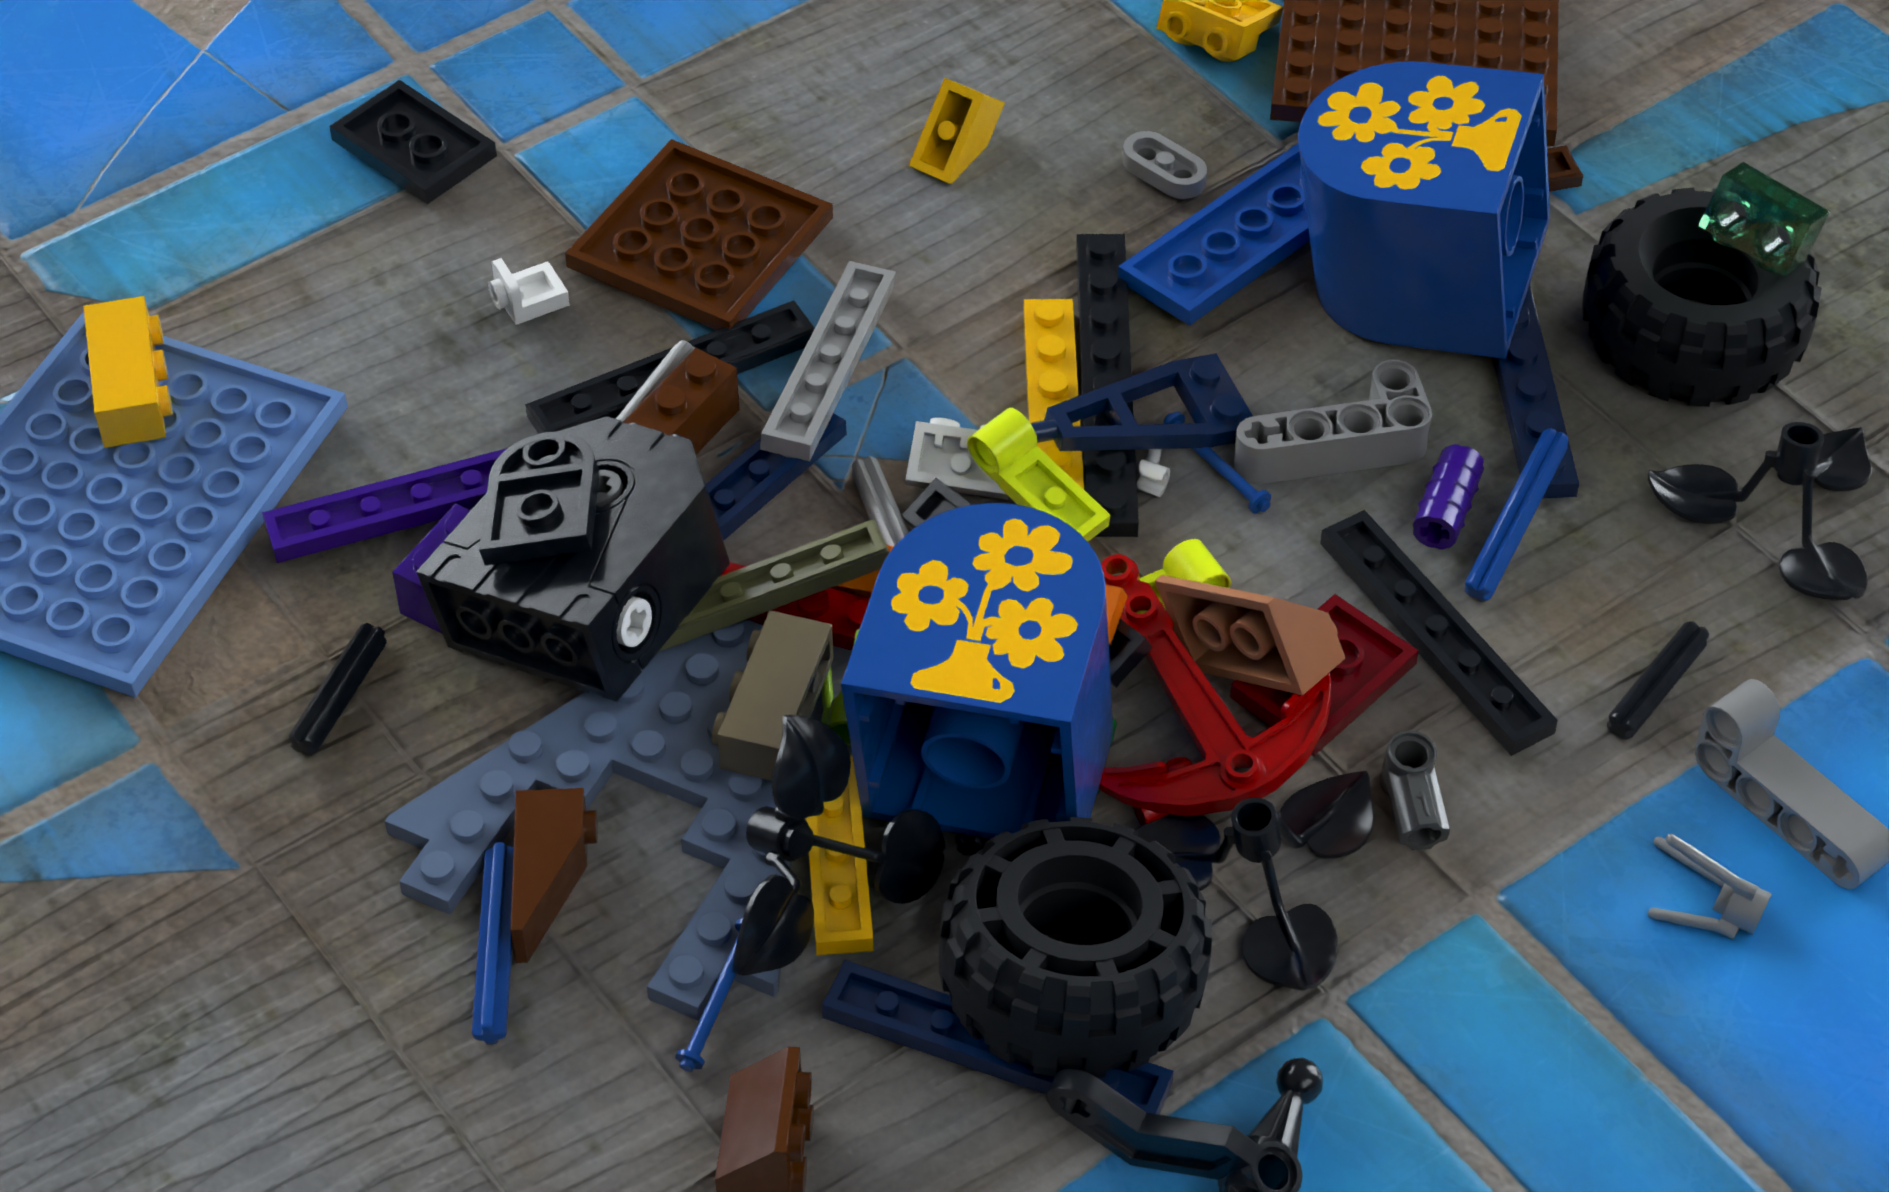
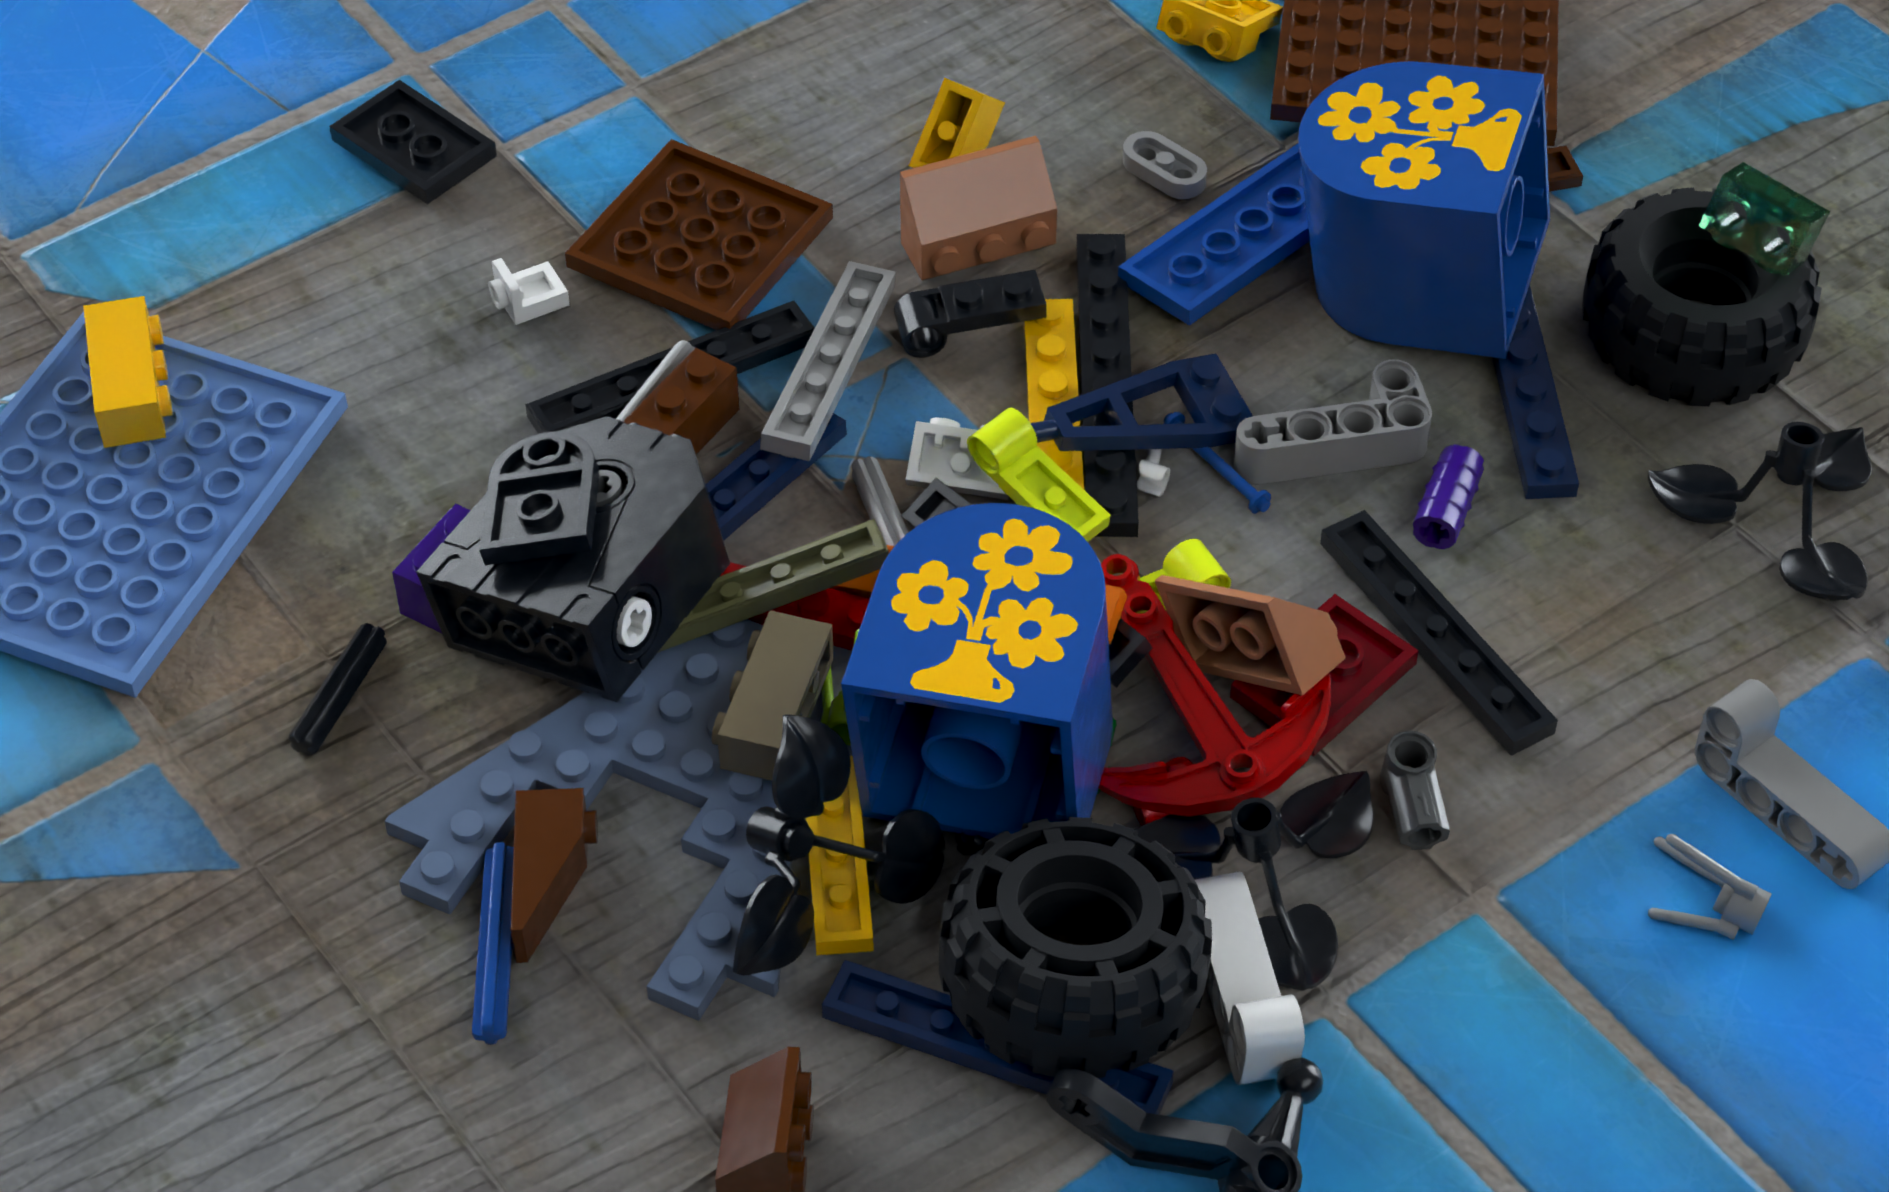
(377, 508): dark purple plate -> none
(691, 1058): blue axle -> none
(964, 306): none -> black plate
(977, 208): none -> nougat slope
(1253, 1018): none -> white beam
(1516, 515): blue axle -> none
(1657, 680): black axle -> none

